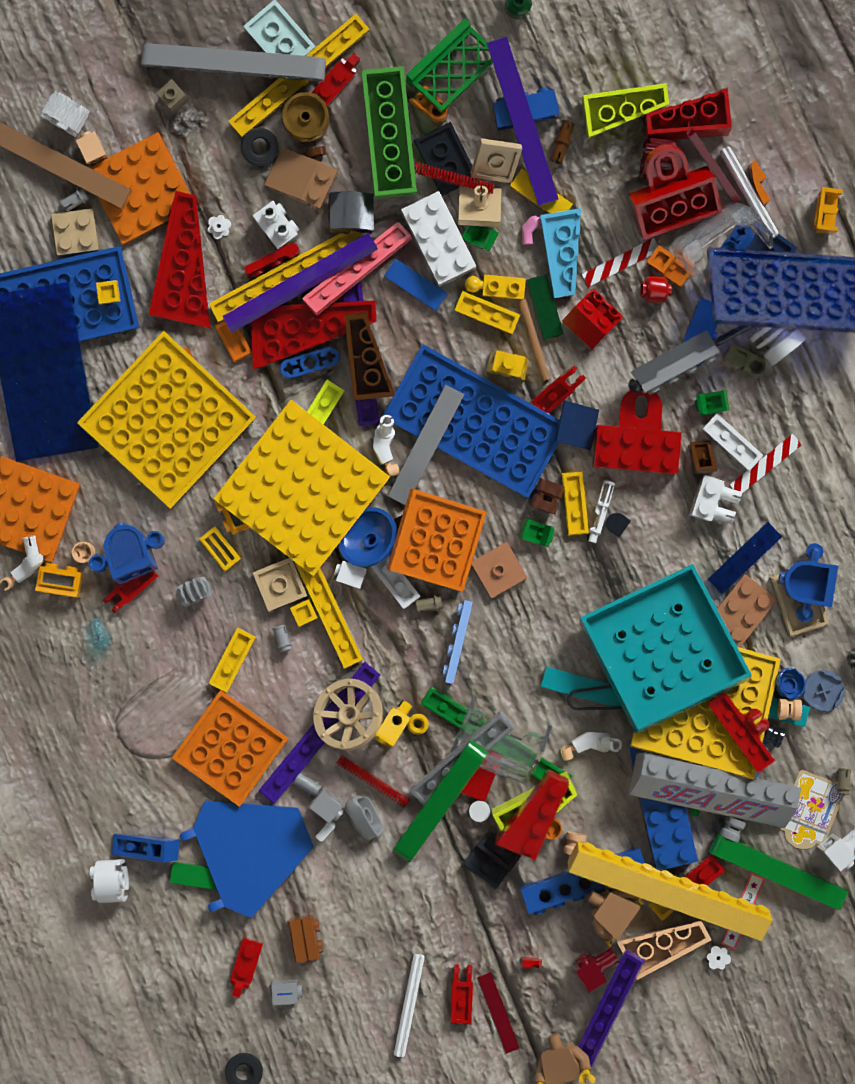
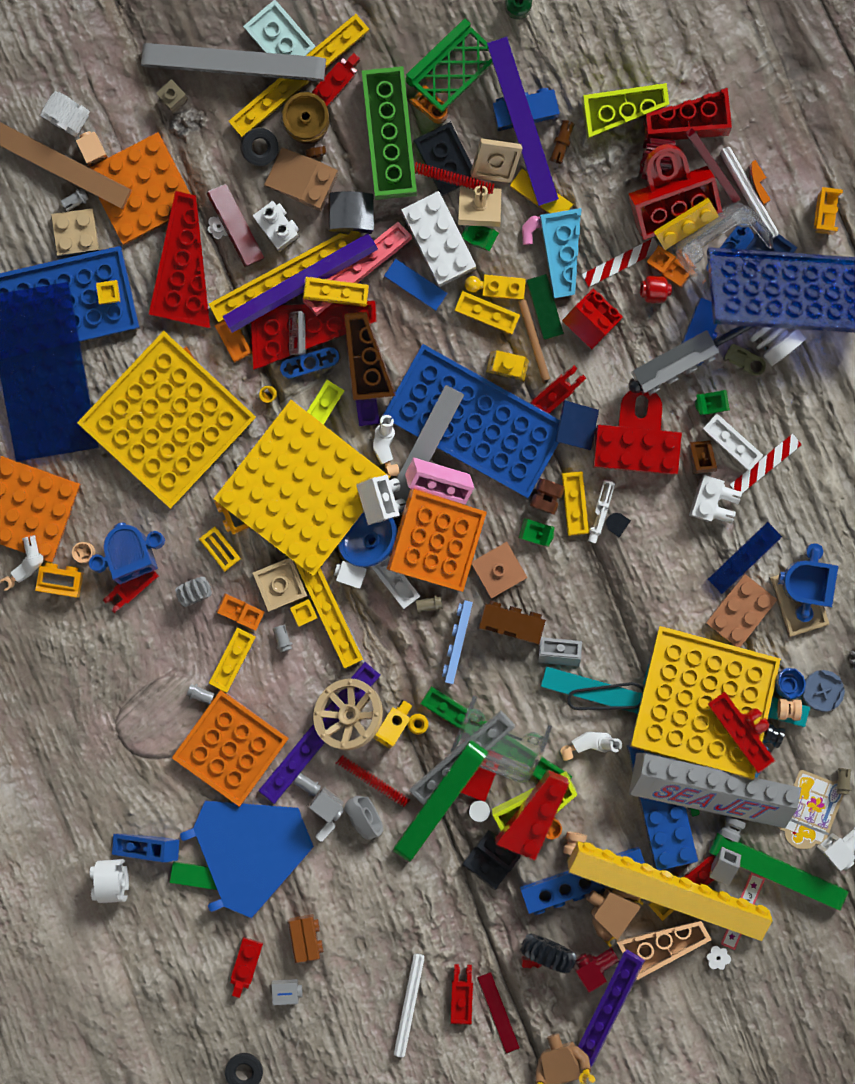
(100, 636): clear light blue cone -> none
(200, 694): none -> light grey pin
(235, 225): none -> tile
(240, 611): none -> orange slope
(265, 397): none -> yellow hinge
(273, 259): red hinge -> none
(297, 333): none -> light grey slope
(335, 292): none -> yellow tile
(379, 500): none -> white brick
(439, 481): none -> bright pink brick
(512, 622): none -> reddish brown wedge
(548, 953): none -> black gear
(560, 651): none -> light grey slope
(664, 648): teal container -> none
(686, 224): none -> yellow plate
(725, 866): none -> light grey brick

